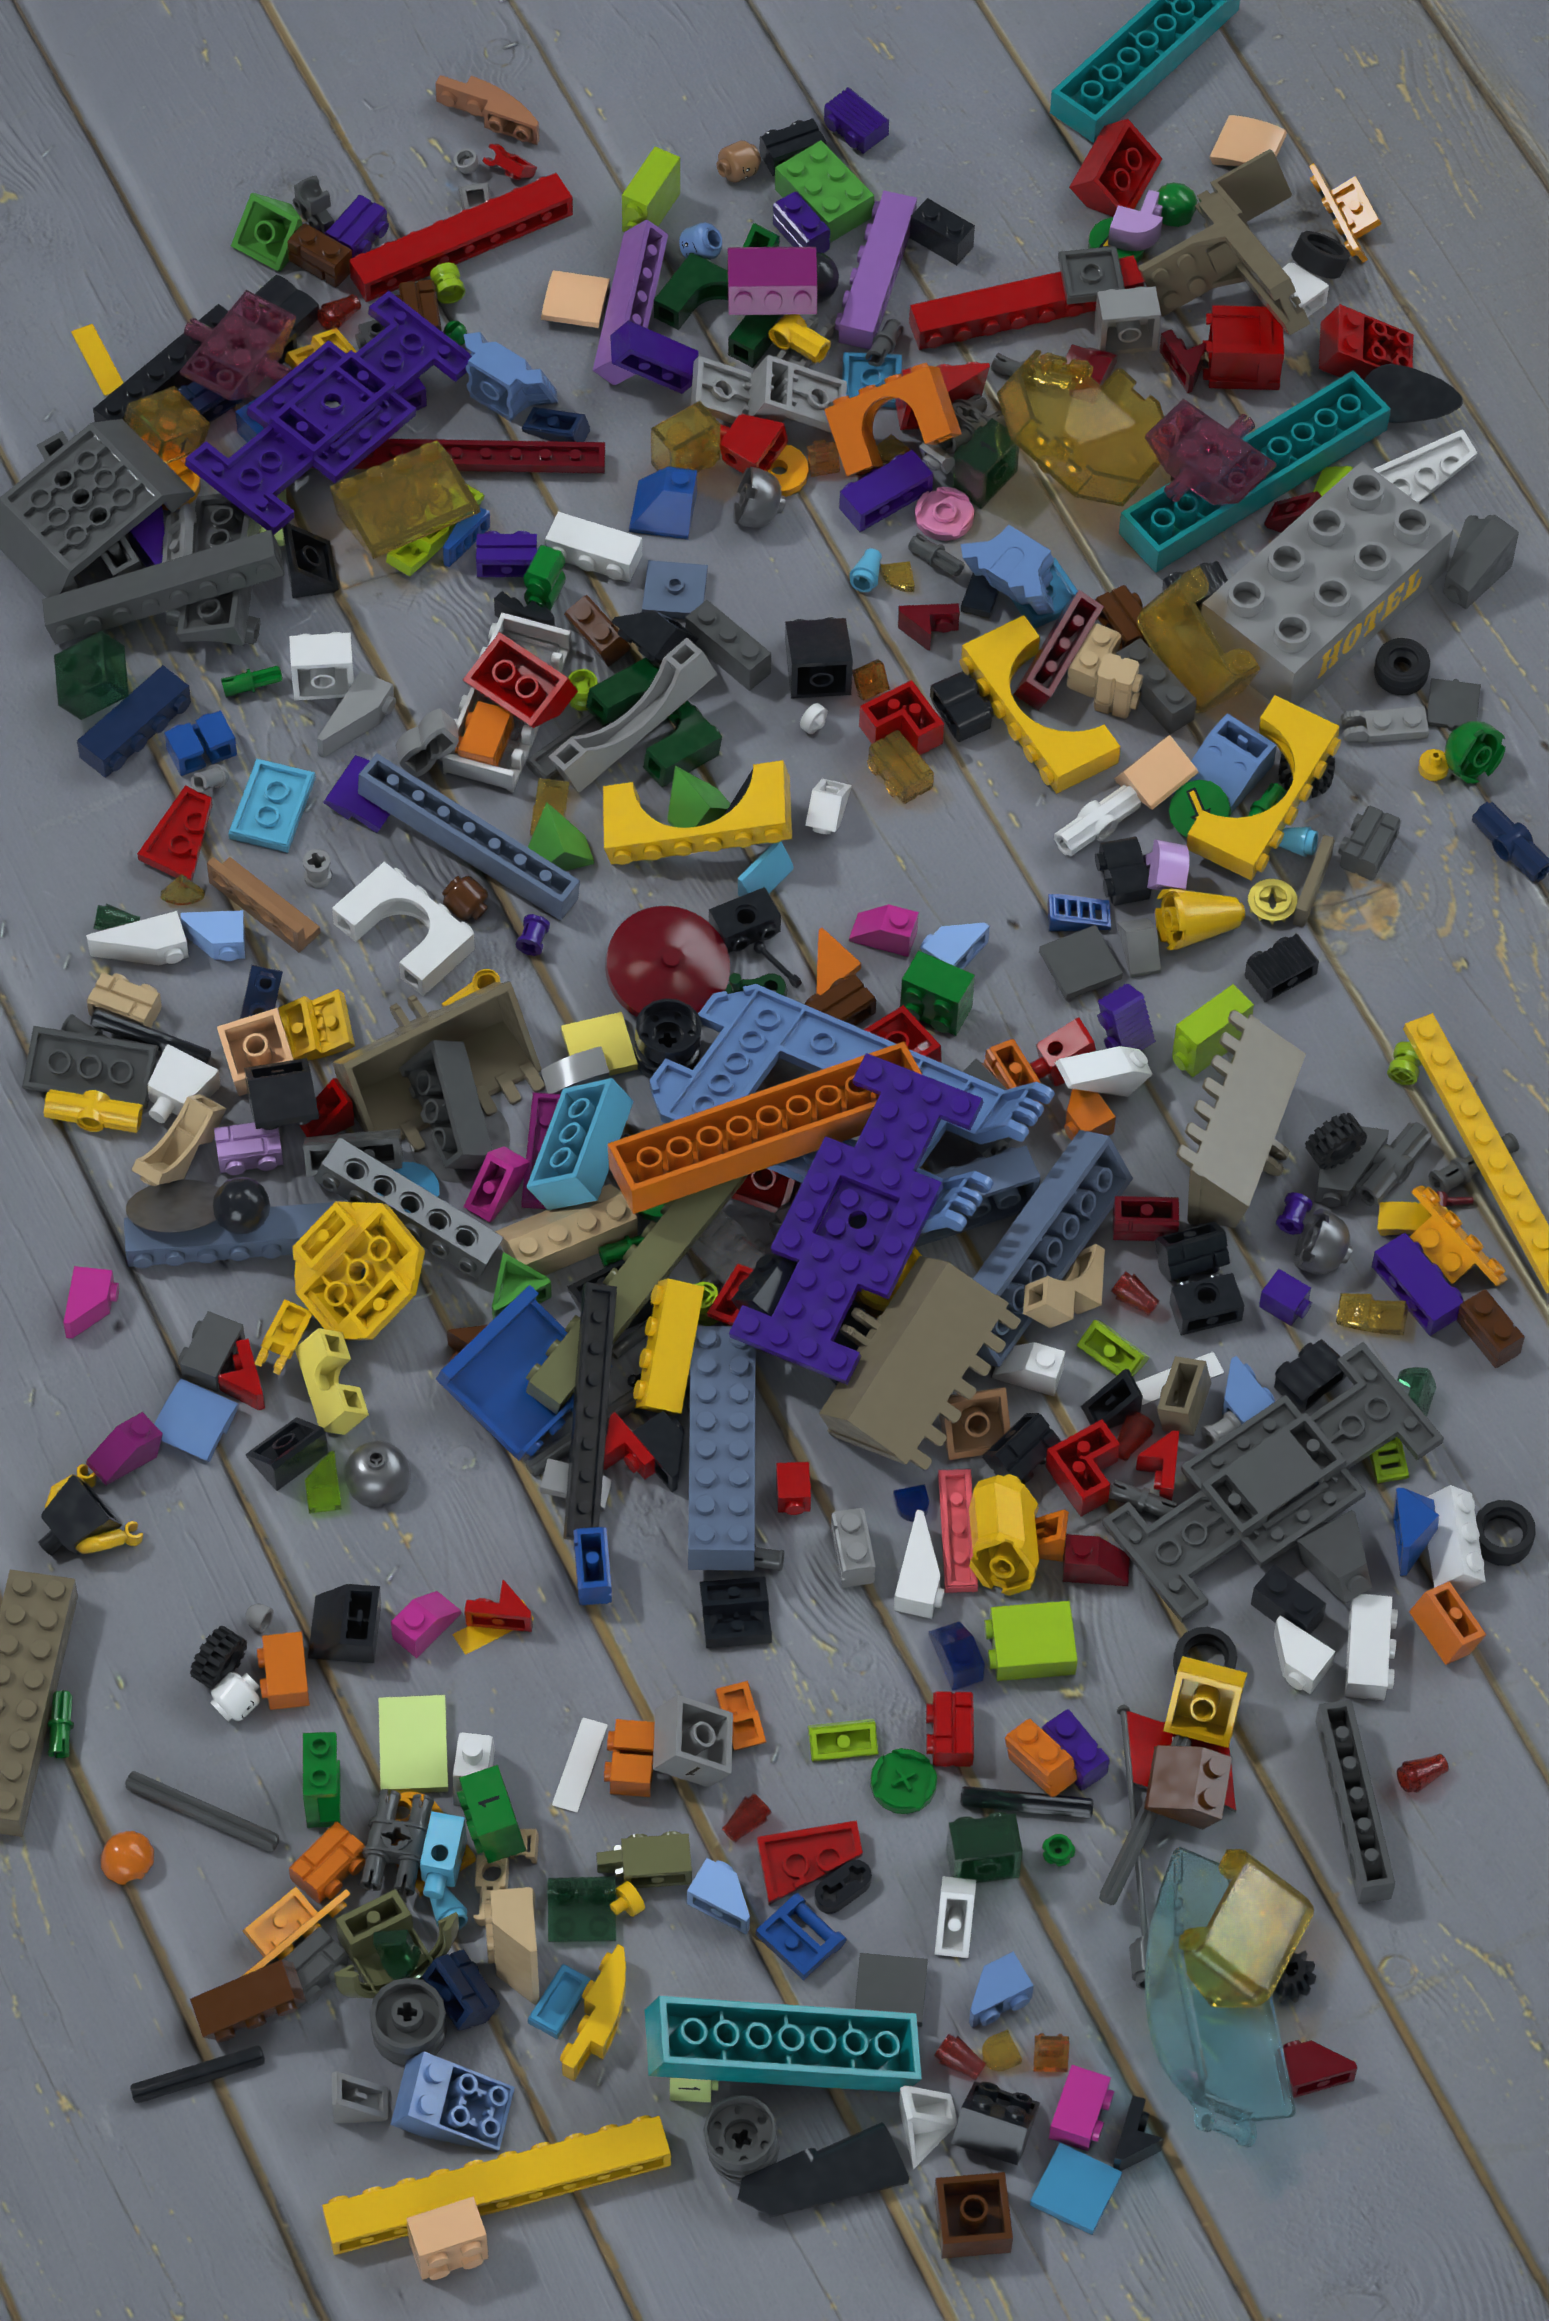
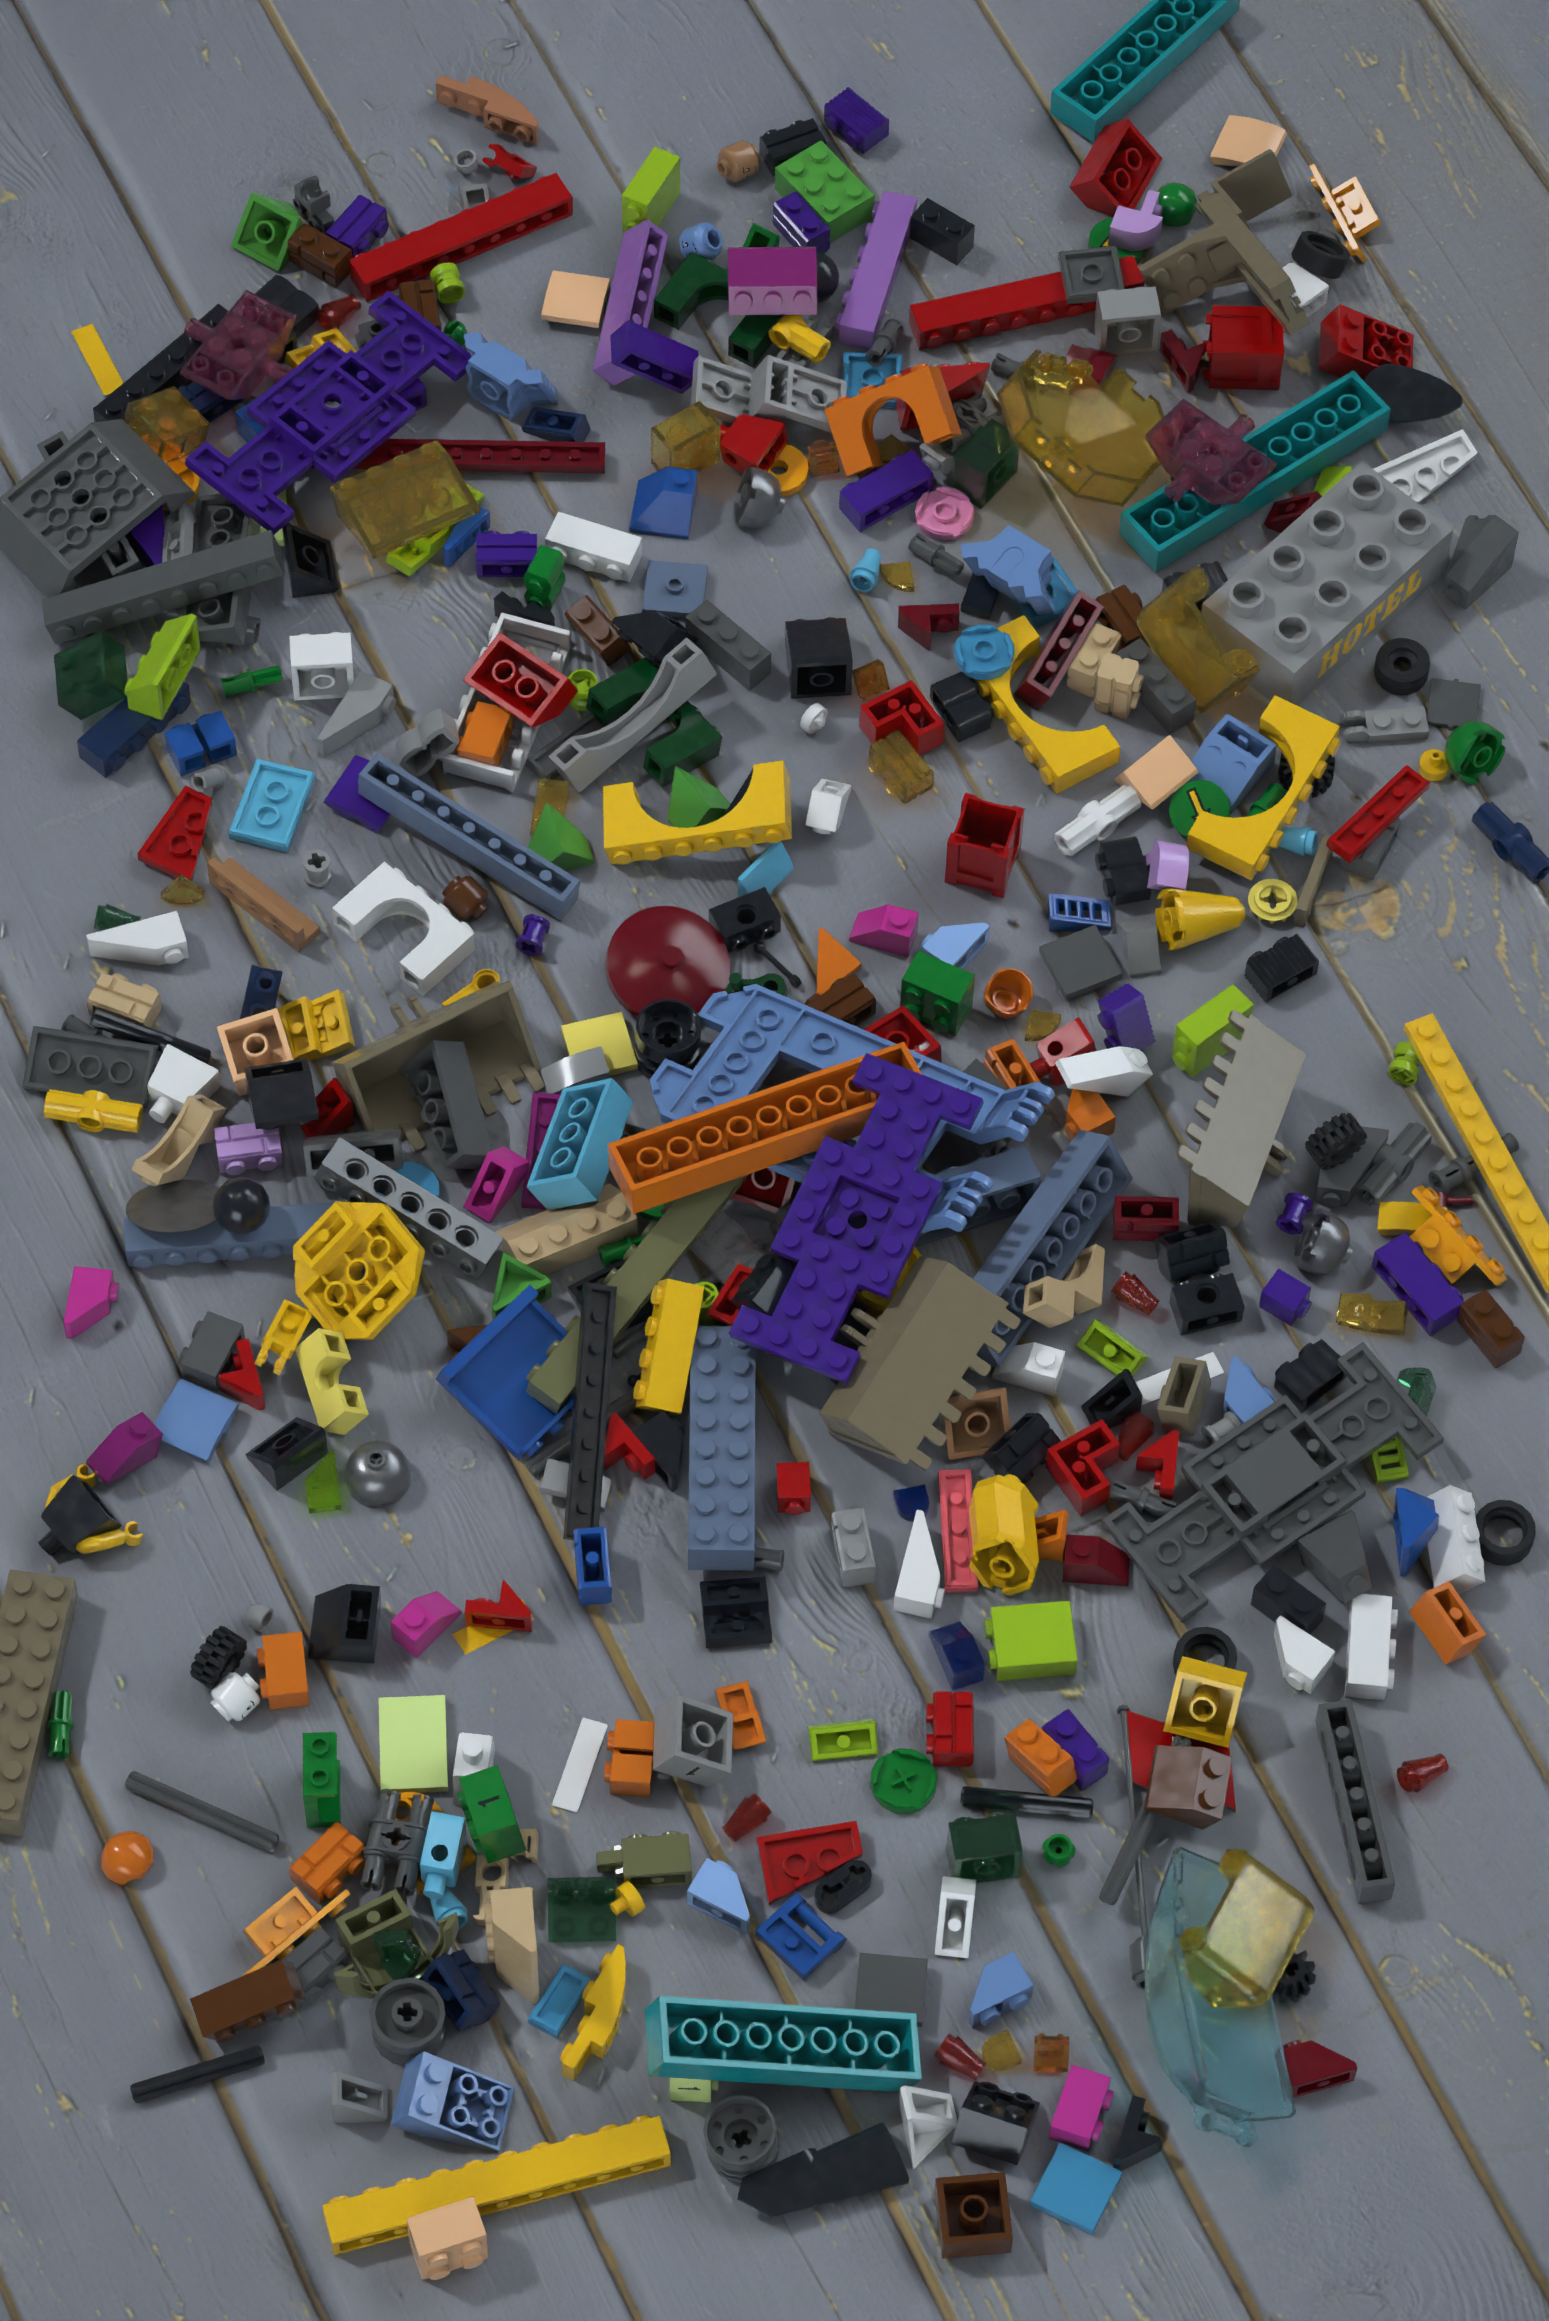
(164, 667): none -> lime slope
(216, 933): light blue slope -> none
(983, 652): none -> dark azure tile
(984, 845): none -> red container
(1008, 993): none -> orange hair
(1041, 1024): none -> clear yellow tile
(1378, 814): none -> red tile

